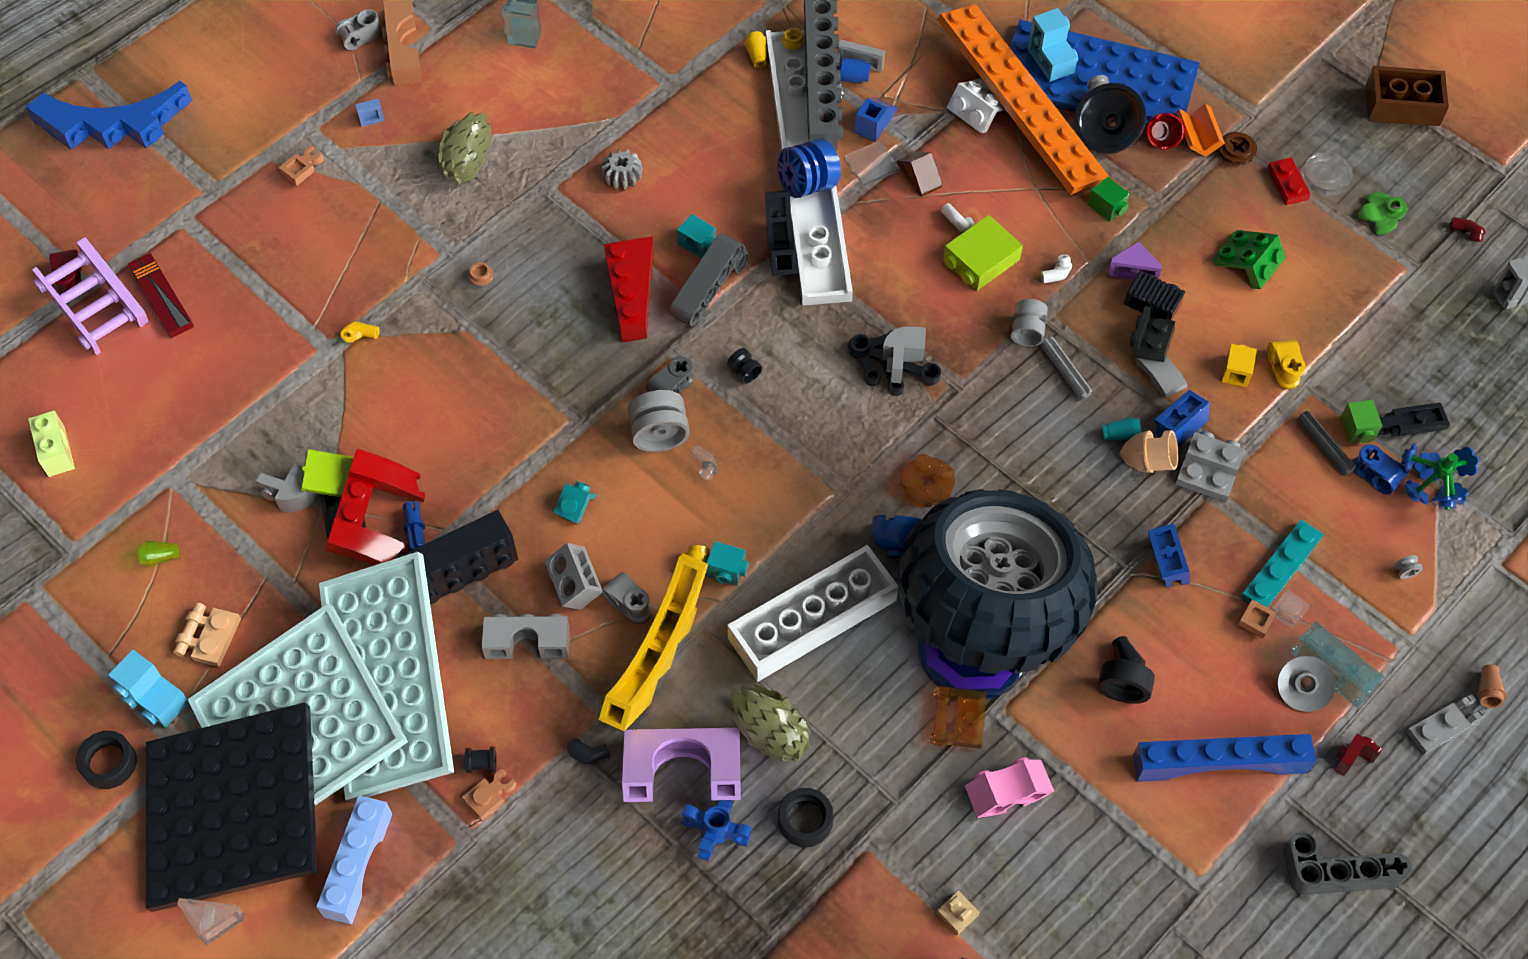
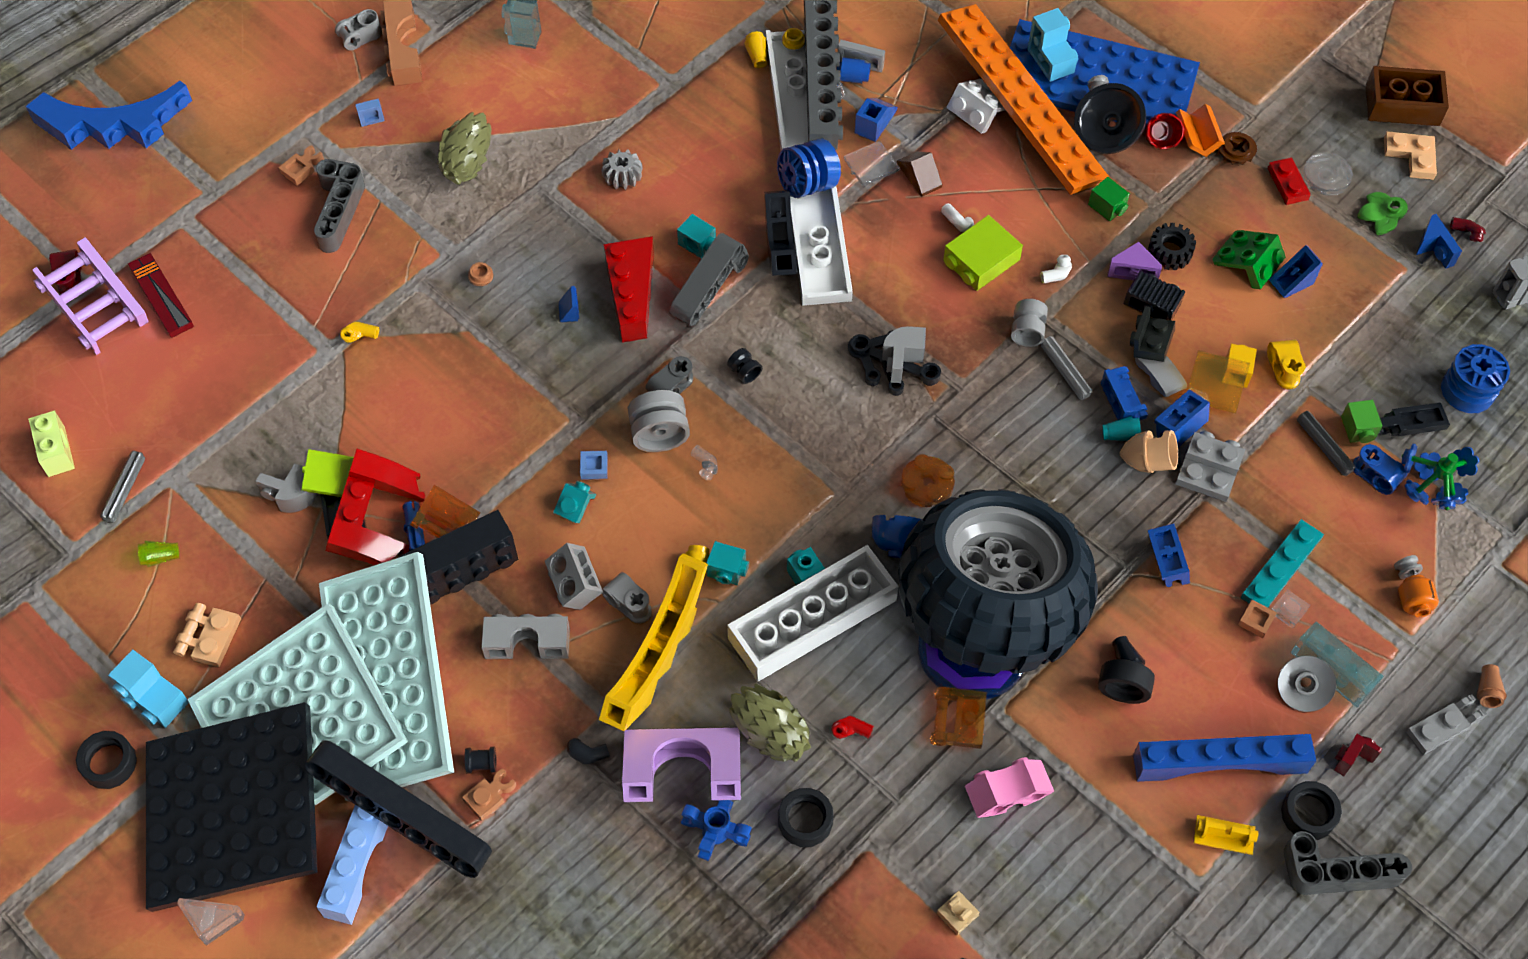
(122, 487): none -> axle
(346, 188): none -> dark grey beam
(398, 808): none -> black beam
(444, 509): none -> clear orange plate
(569, 306): none -> blue slope
(594, 465): none -> medium blue plate
(803, 565): none -> teal brick
(851, 725): none -> red arm
(1122, 394): none -> blue hinge
(1174, 235): none -> black tyre
(1218, 380): none -> clear yellow tile
(1225, 835): none -> yellow hinge
(1297, 273): none -> blue slope
(1318, 791): none -> black tyre
(1417, 148): none -> light nougat plate
(1418, 595): none -> orange head
(1438, 239): none -> blue slope
(1475, 378): none -> blue wheel

